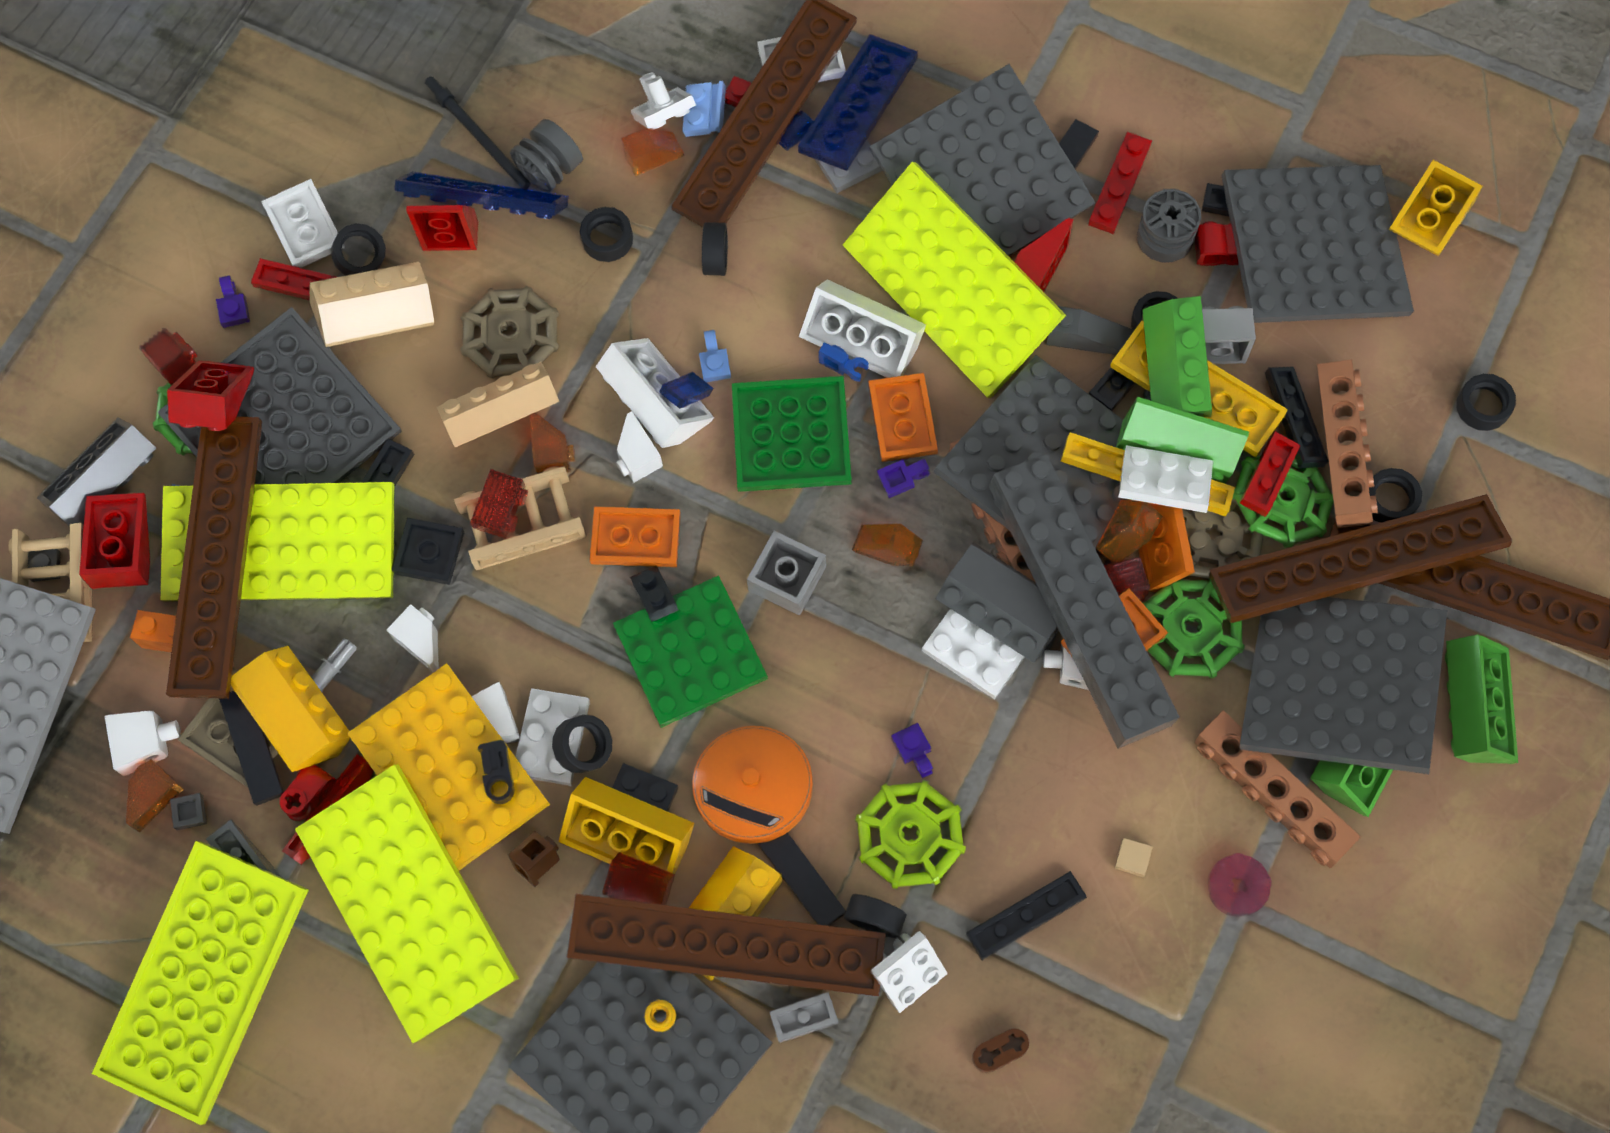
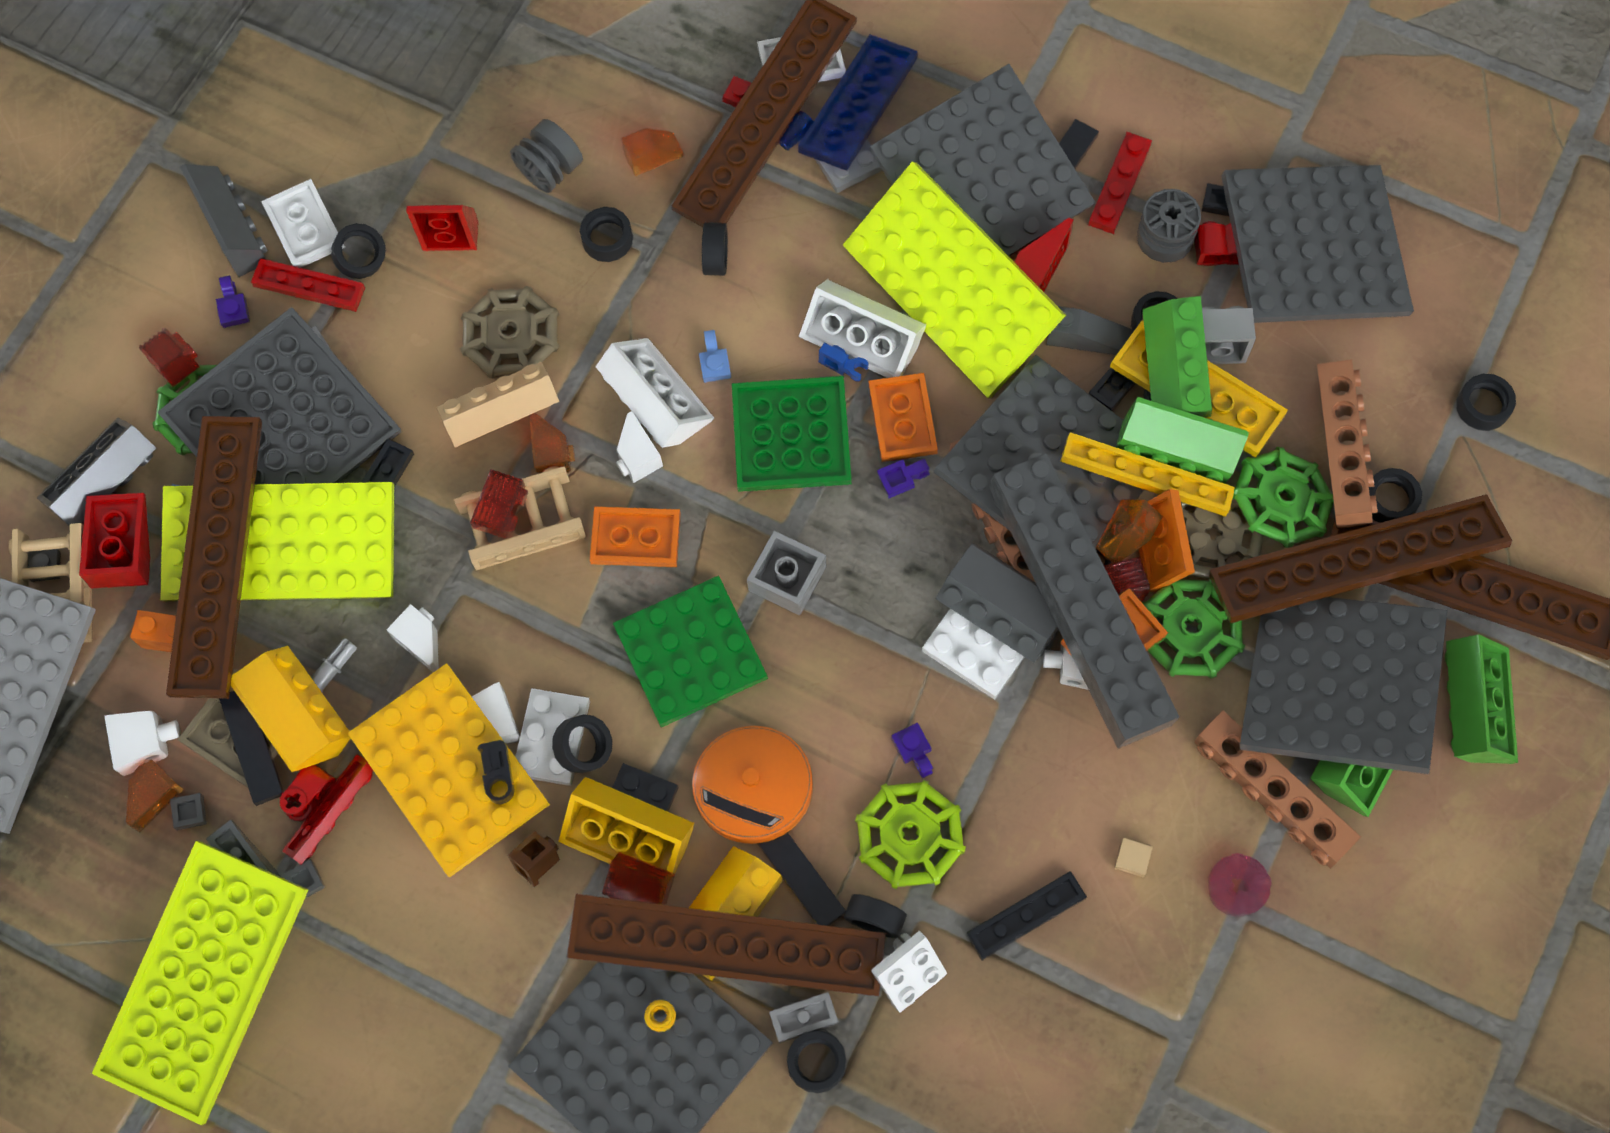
(208, 395): red slope -> none
(225, 216): none -> dark grey slope
(306, 876): none -> dark grey plate
(371, 304): slope -> none
(406, 903): neon yellow plate -> none
(428, 551): black plate -> none
(447, 100): black bar -> none
(489, 195): clear blue plate -> none
(654, 593): black plate -> none
(660, 103): white plate -> none
(686, 390): clear blue tile -> none
(709, 109): light blue plate -> none
(793, 1056): none -> black tyre
(888, 544): clear orange slope -> none
(996, 1044): reddish brown beam -> none
(1166, 479): white plate -> none
(1269, 474): red plate -> none
(1298, 419): black tile -> none
(1436, 208): yellow slope -> none

